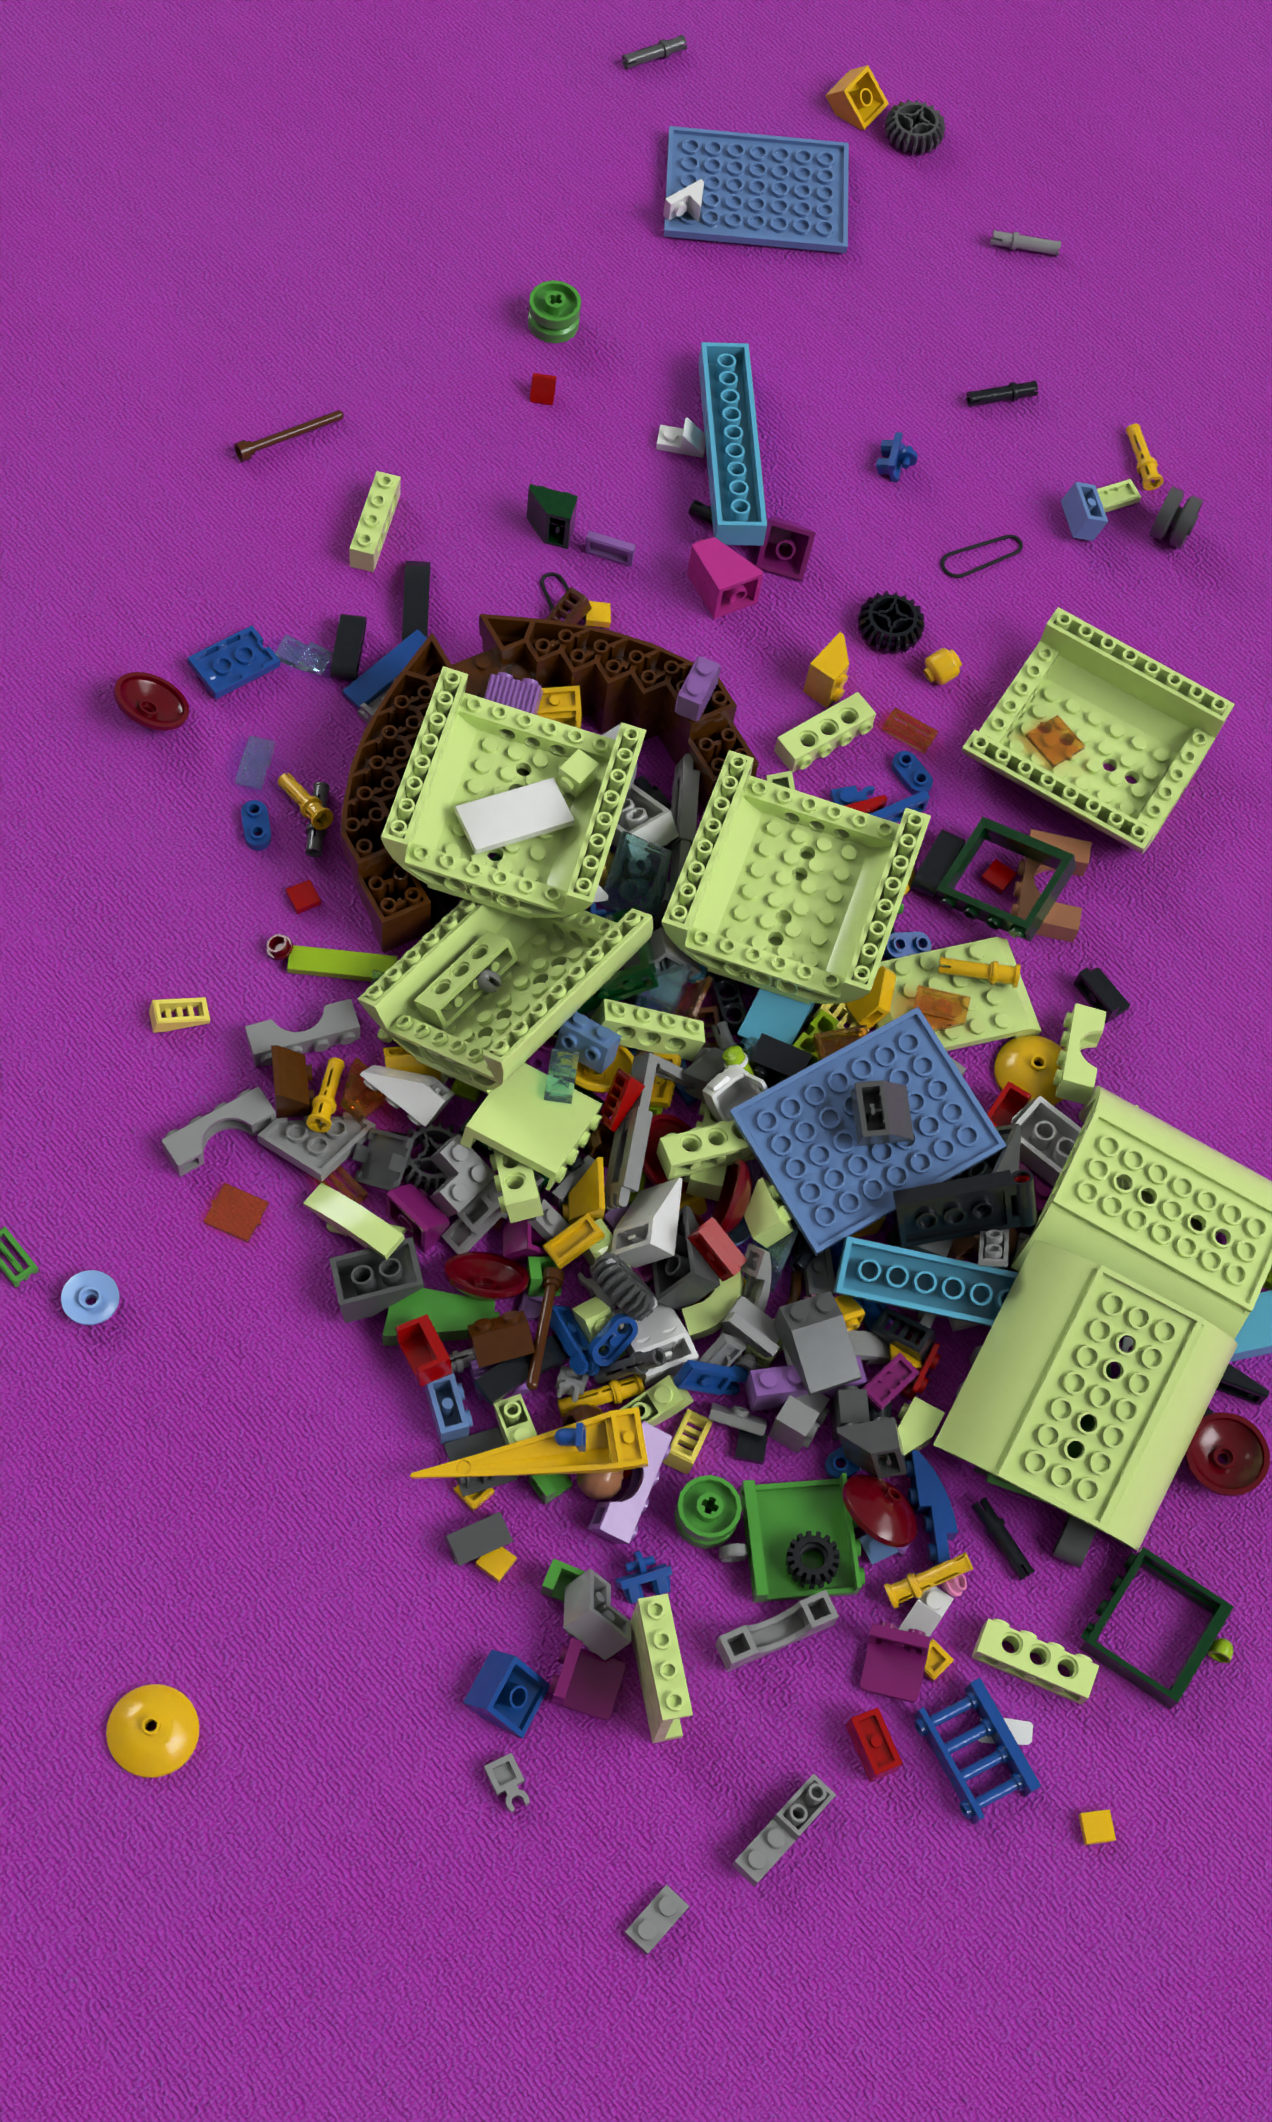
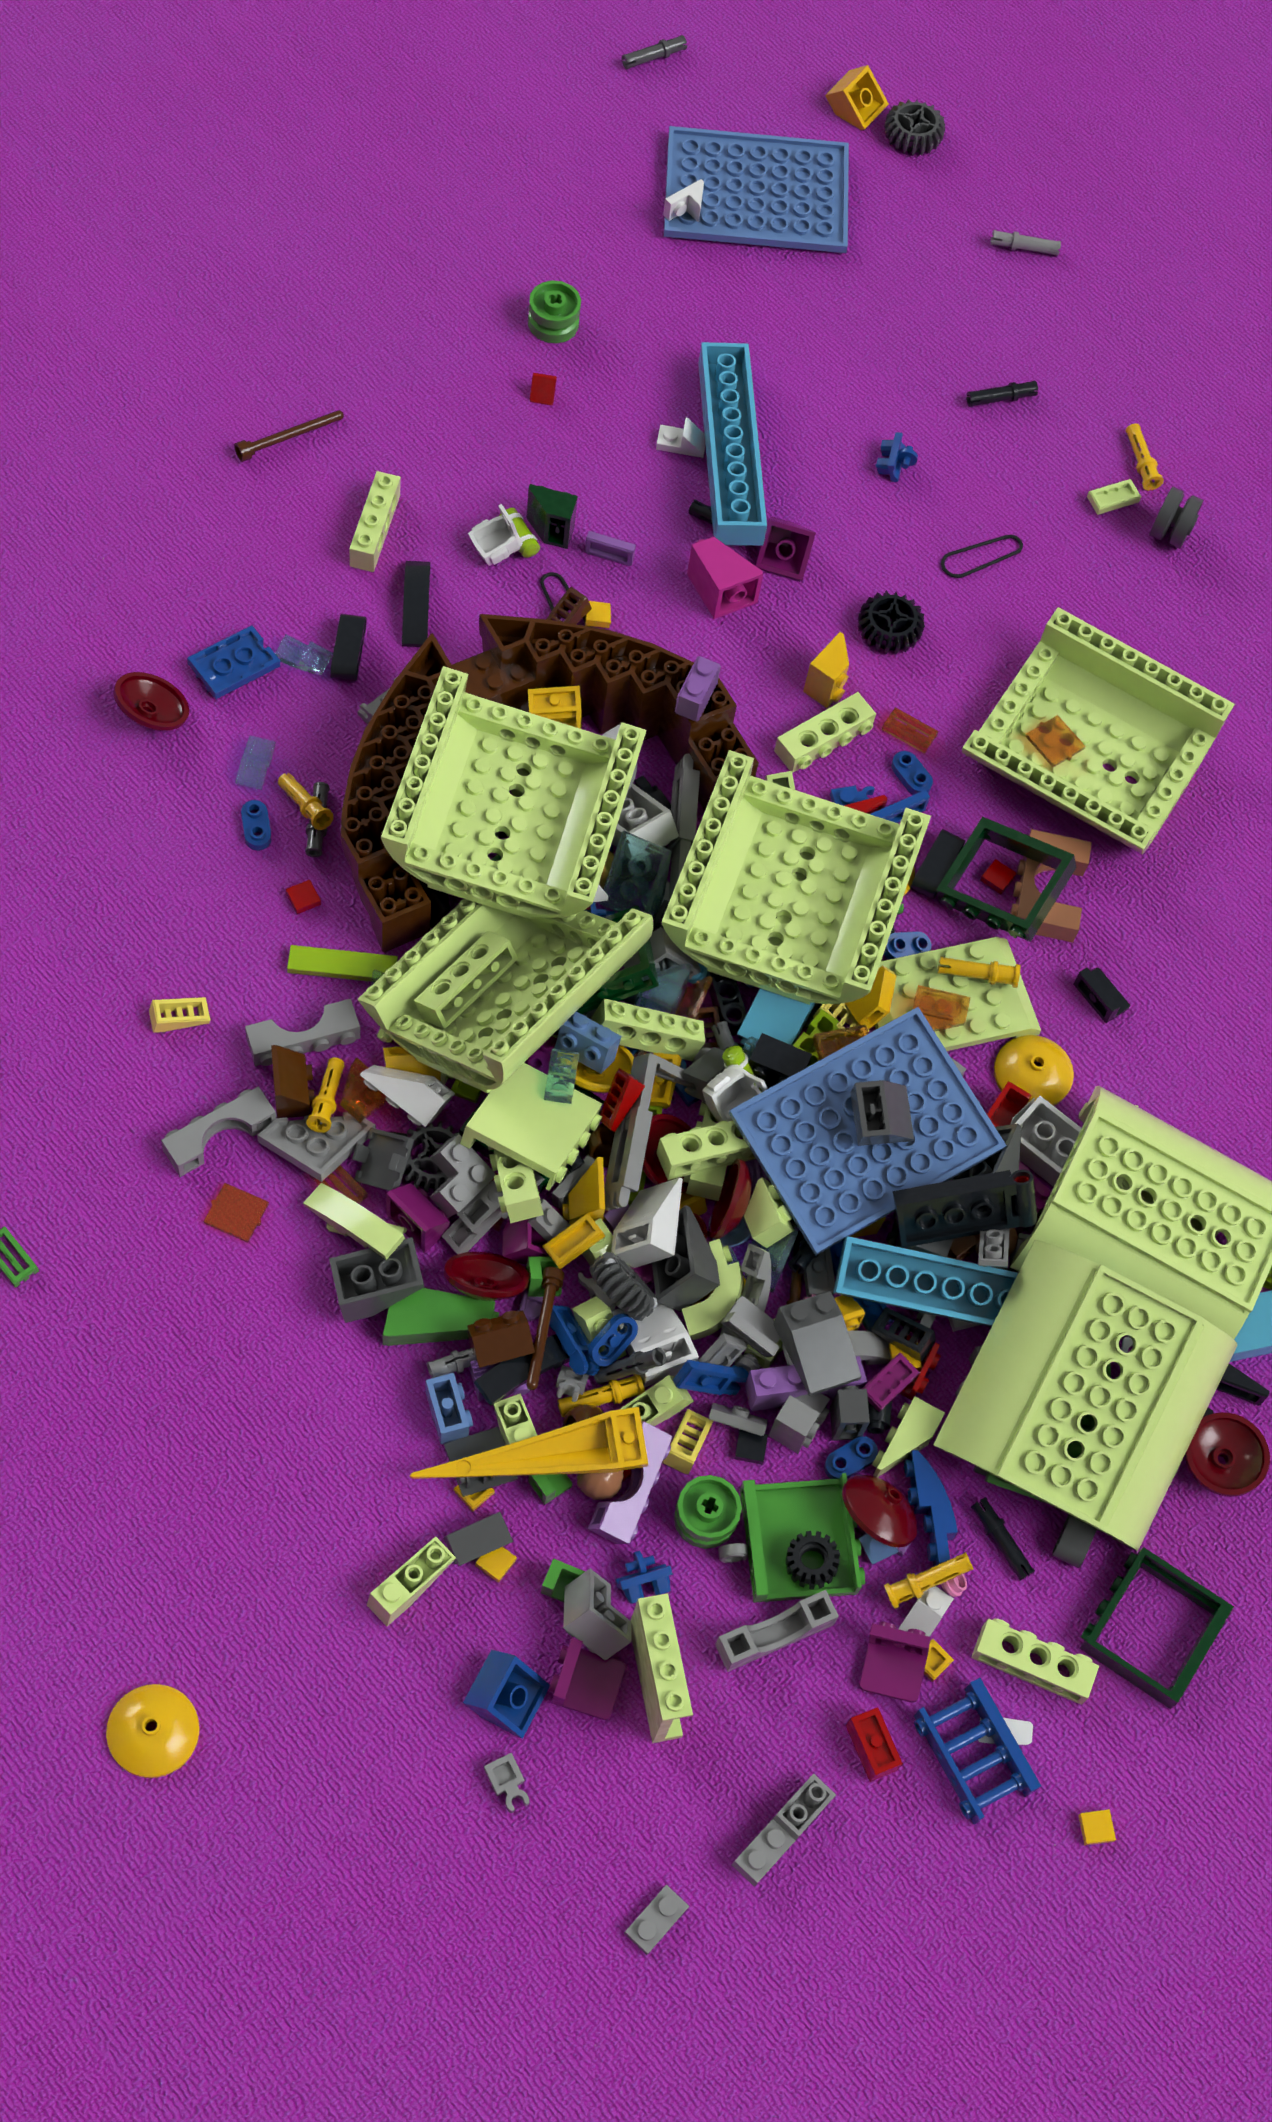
(85, 1286): light blue dish -> none
(279, 946): dark red plate -> none
(381, 675): blue tile -> none
(409, 1581): none -> yellowish green slope
(423, 1350): red panel -> none
(484, 984): light grey hinge -> none
(503, 536): none -> white piece
(514, 693): medium lavender brick -> none
(514, 816): white tile -> none
(572, 1437): blue piece -> none
(577, 773): yellowish green brick -> none
(717, 1249): panel -> none
(874, 1446): dark grey slope -> none
(942, 666): yellow head -> none
(1076, 1076): yellowish green arch -> none
(1084, 511): medium blue brick -> none
(1221, 1650): lime hinge -> none

